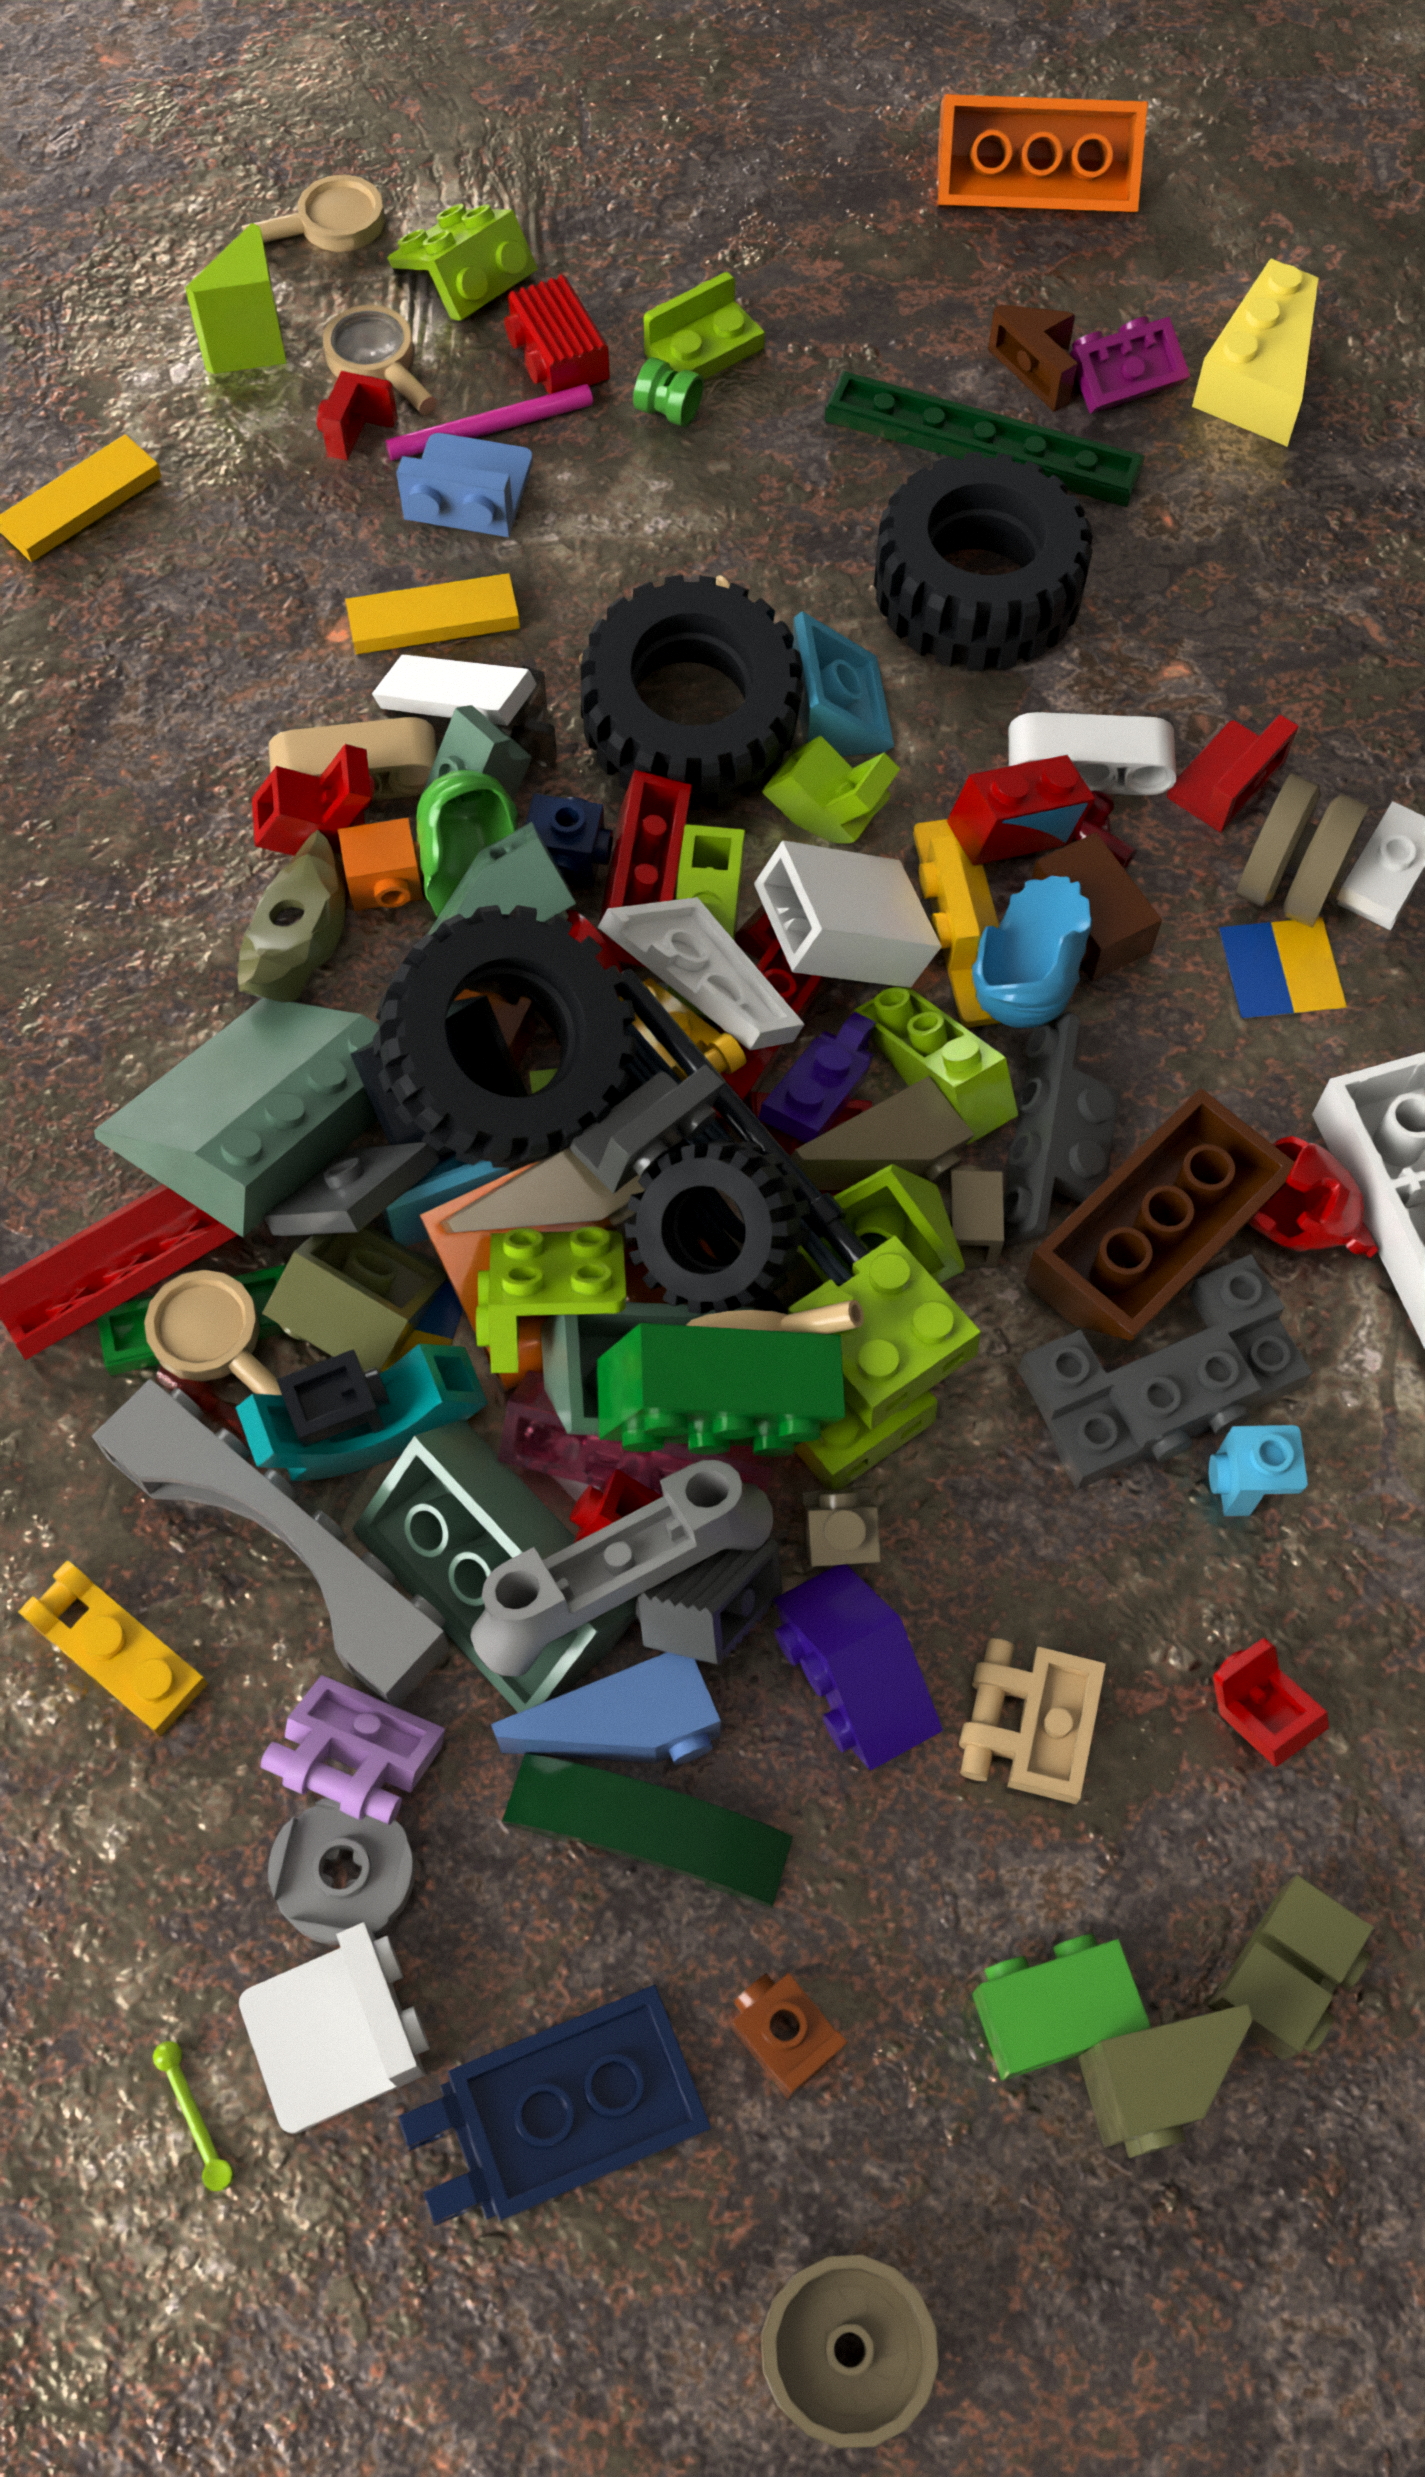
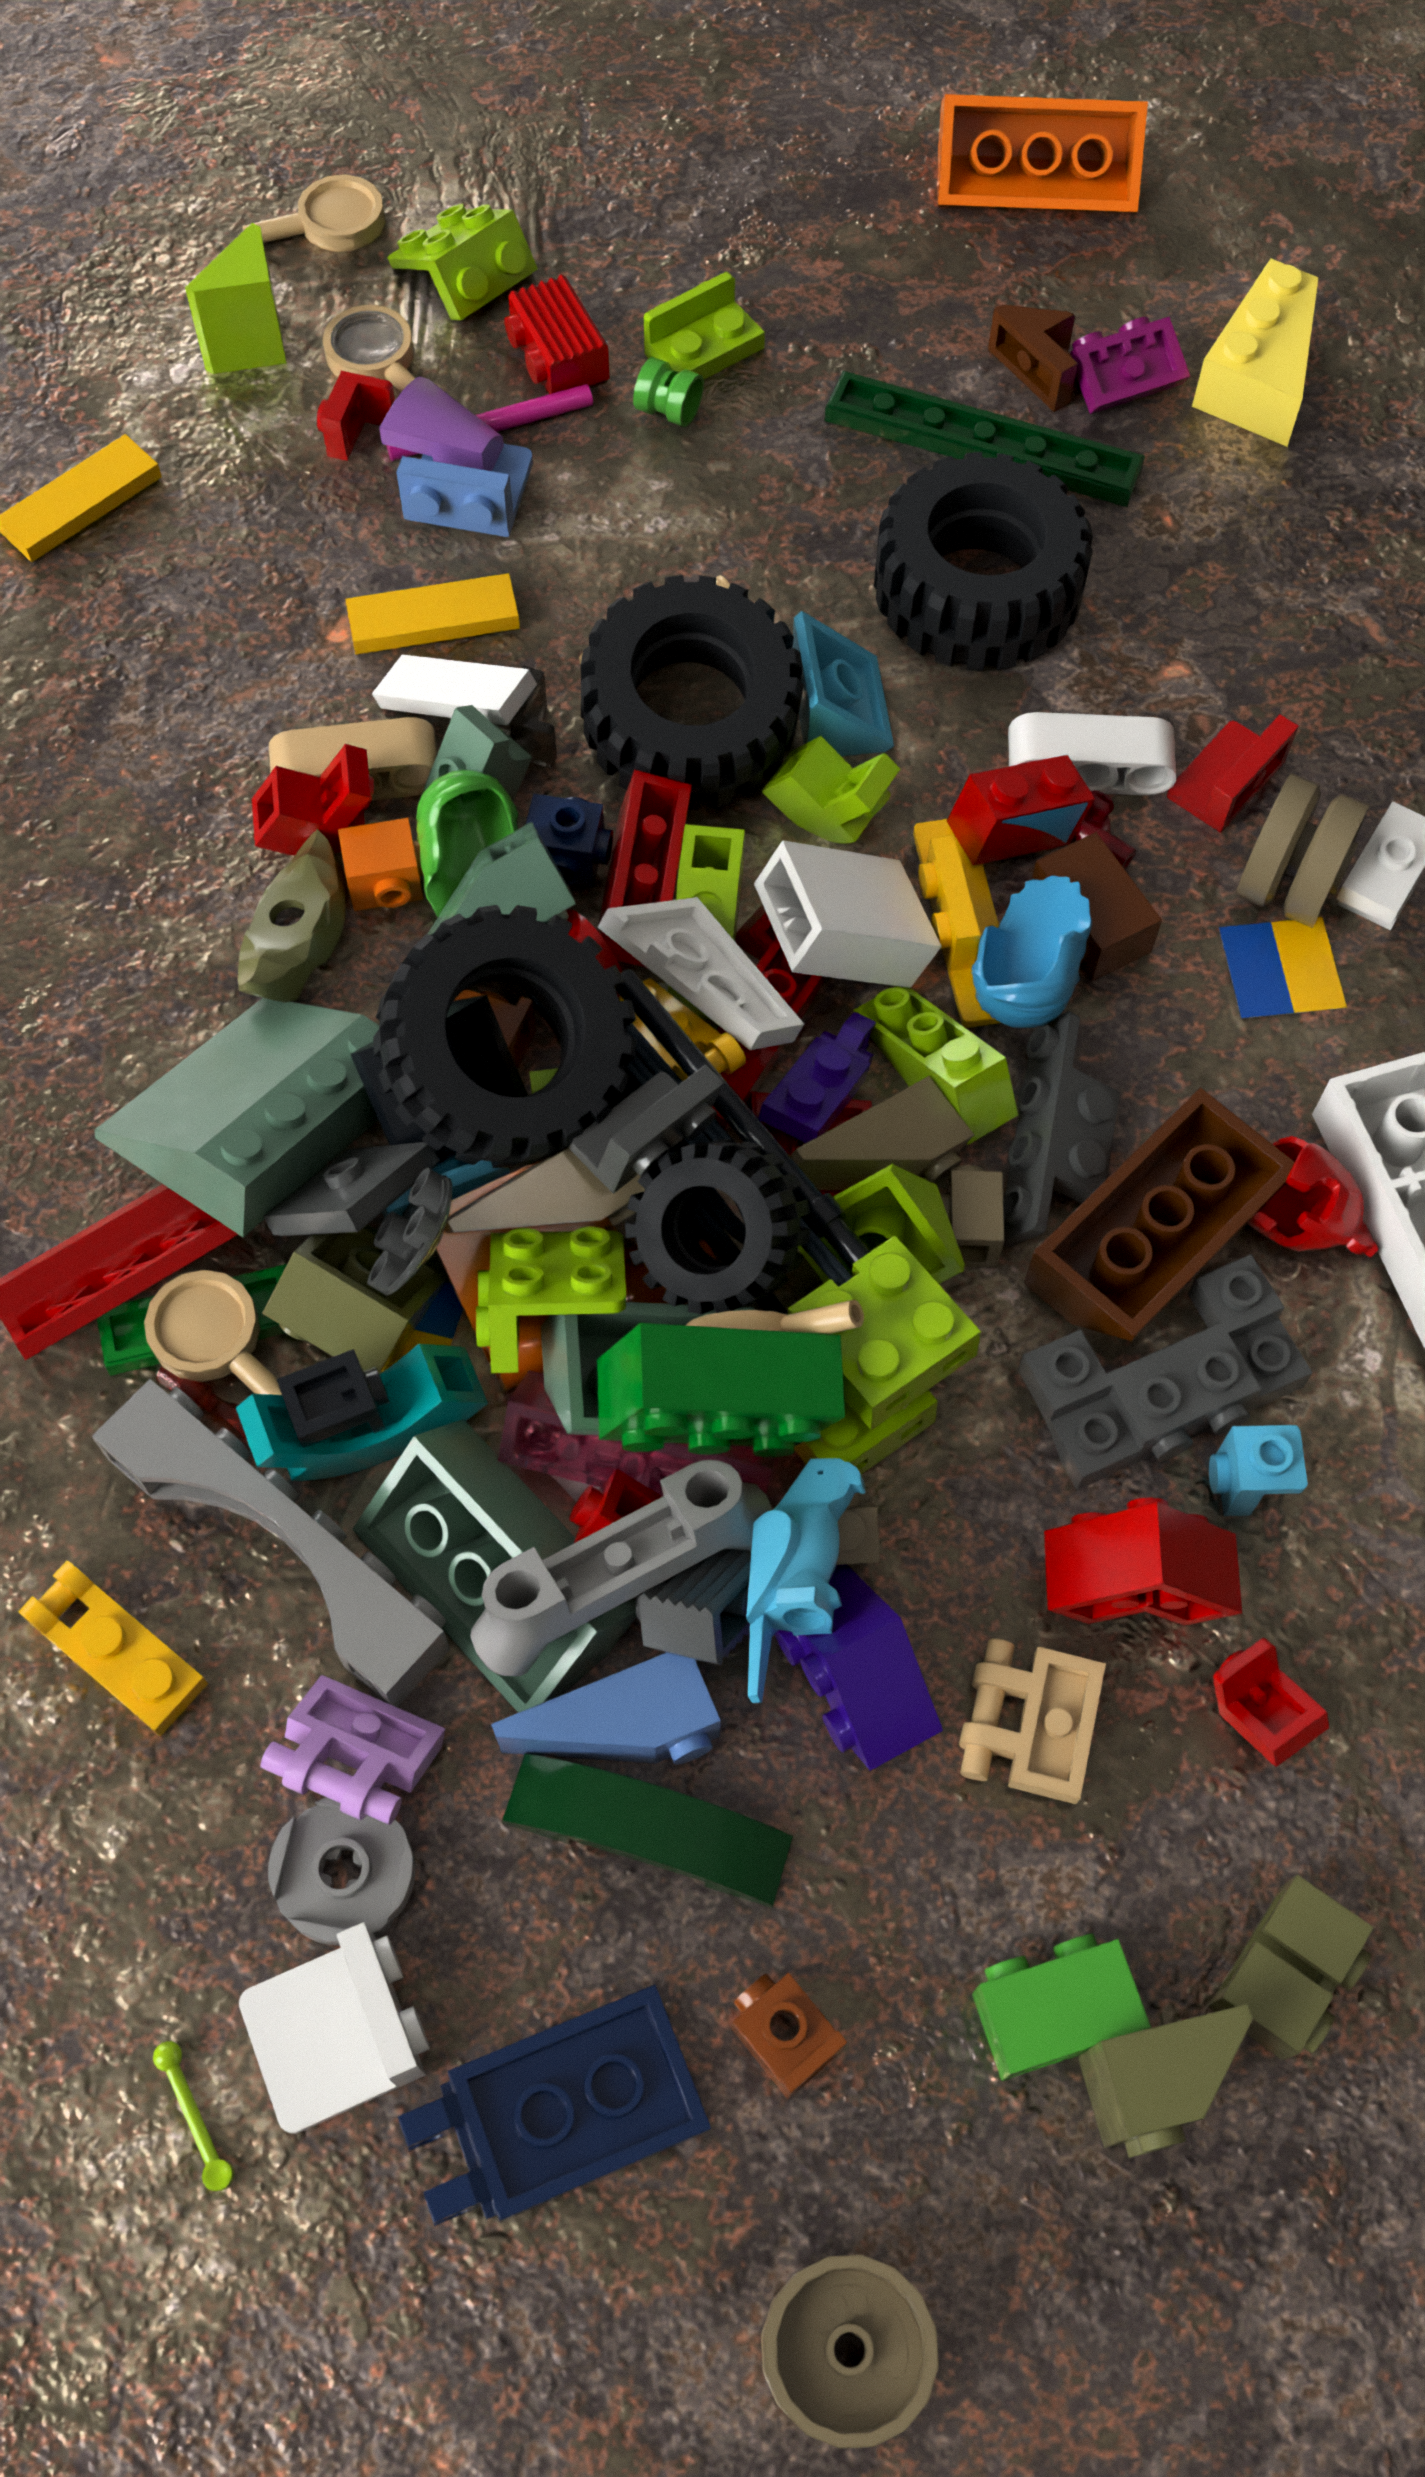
(413, 1236): none -> dark grey dish
(438, 426): none -> medium lavender slope
(794, 1560): none -> medium azure animal
(1142, 1563): none -> red brick

